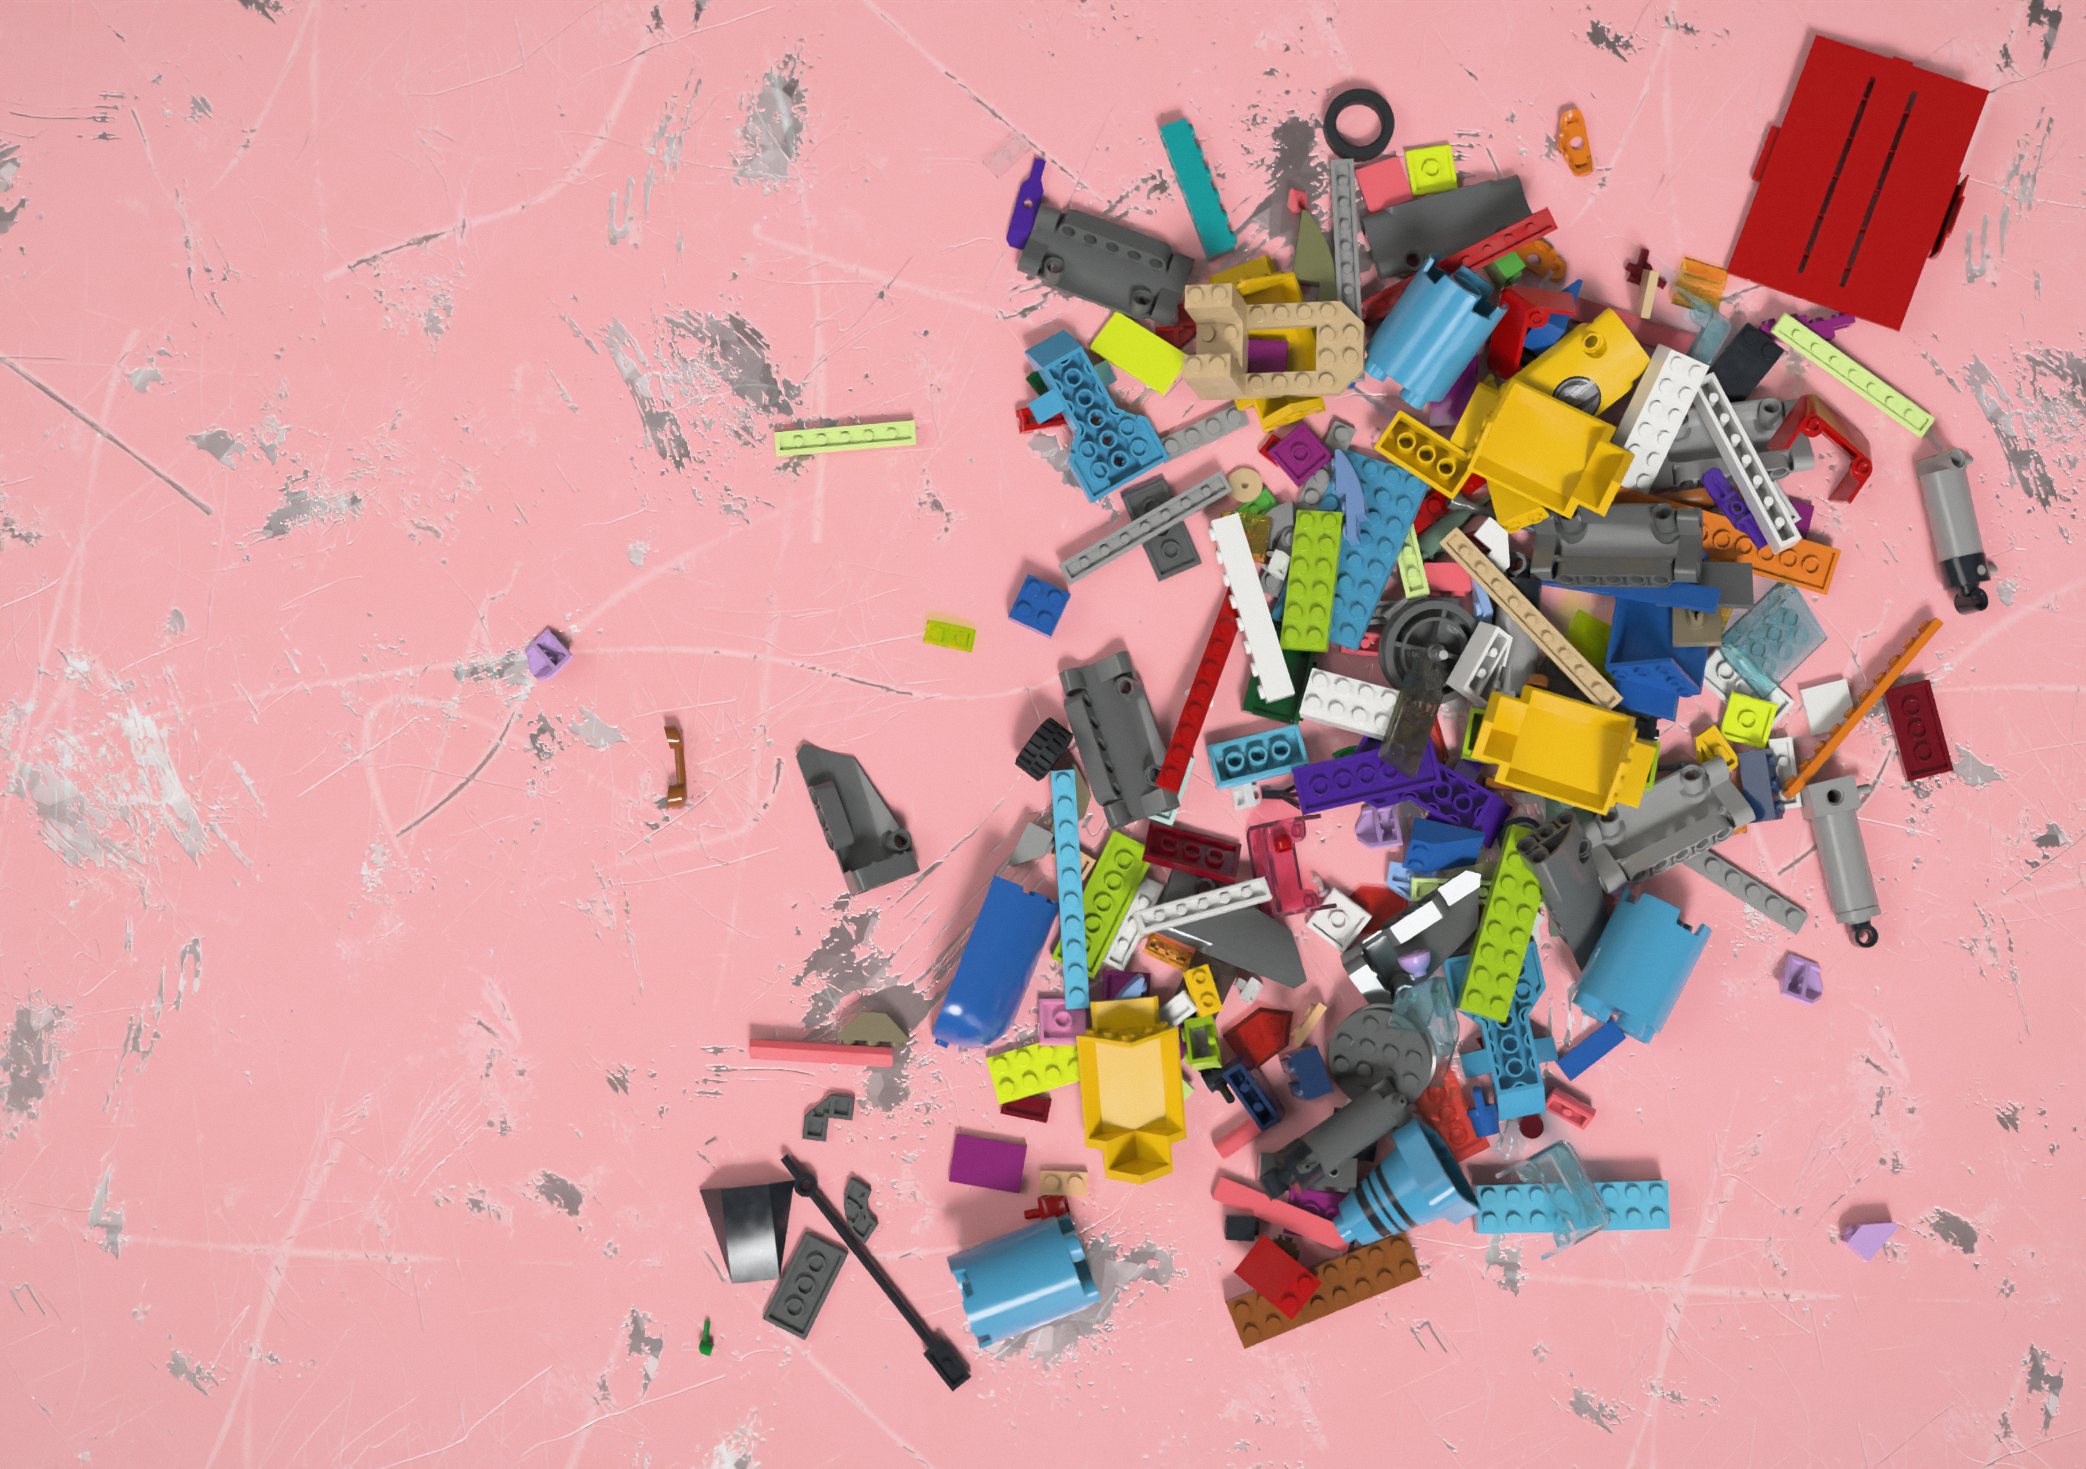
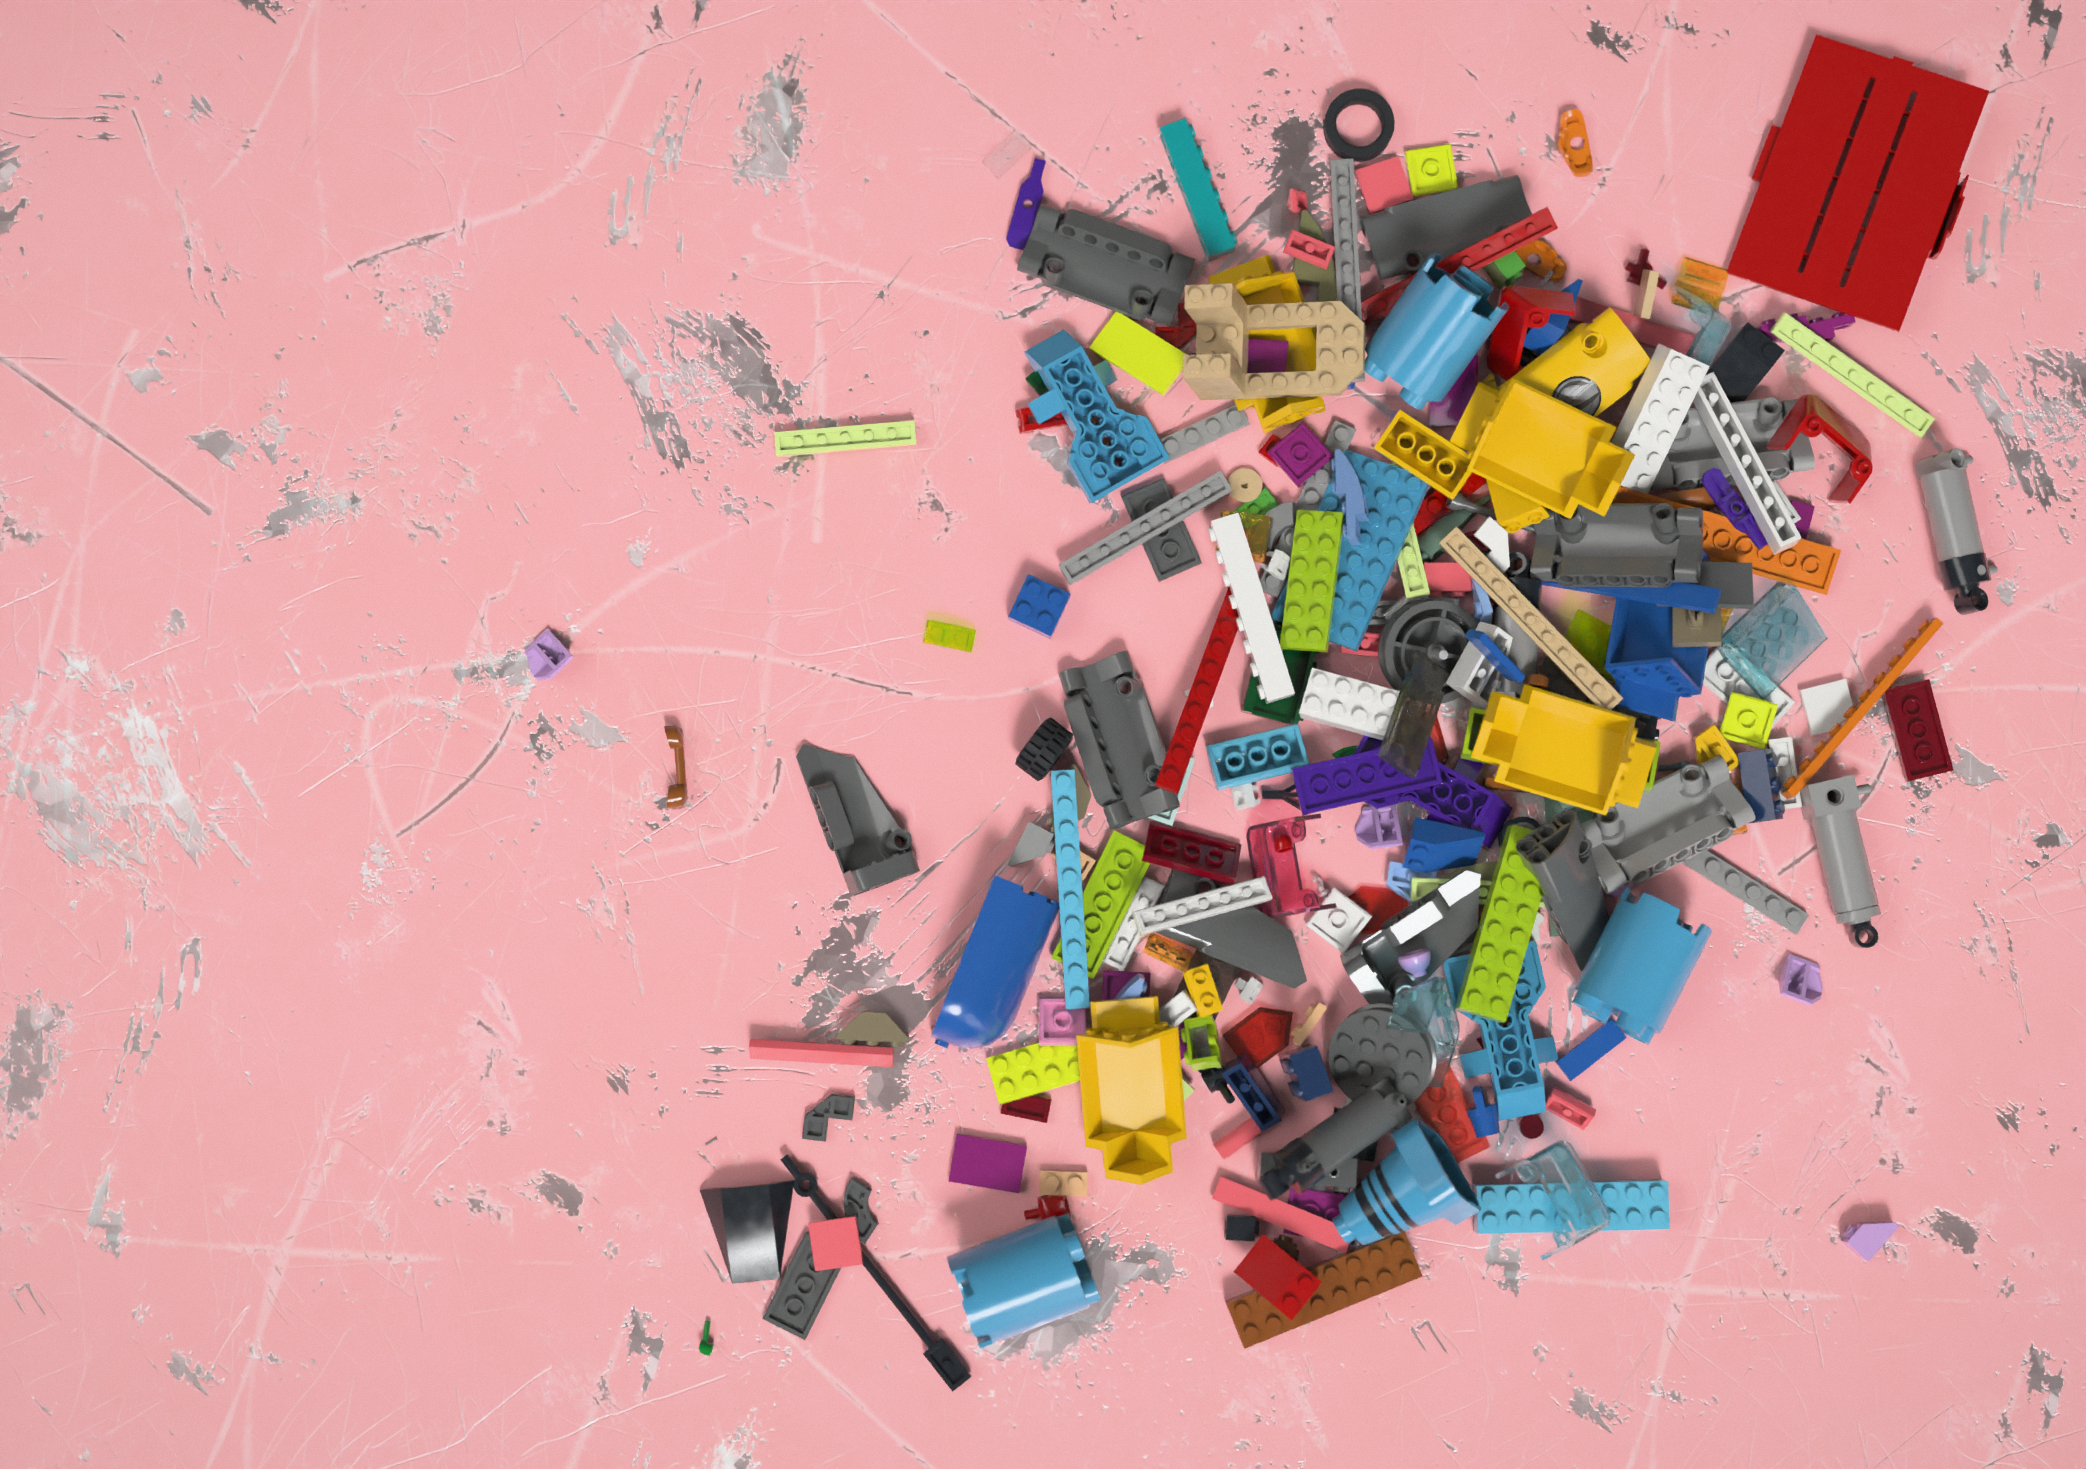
(835, 1243): none -> coral tile
(1309, 249): none -> coral brick
(1495, 655): none -> blue tile

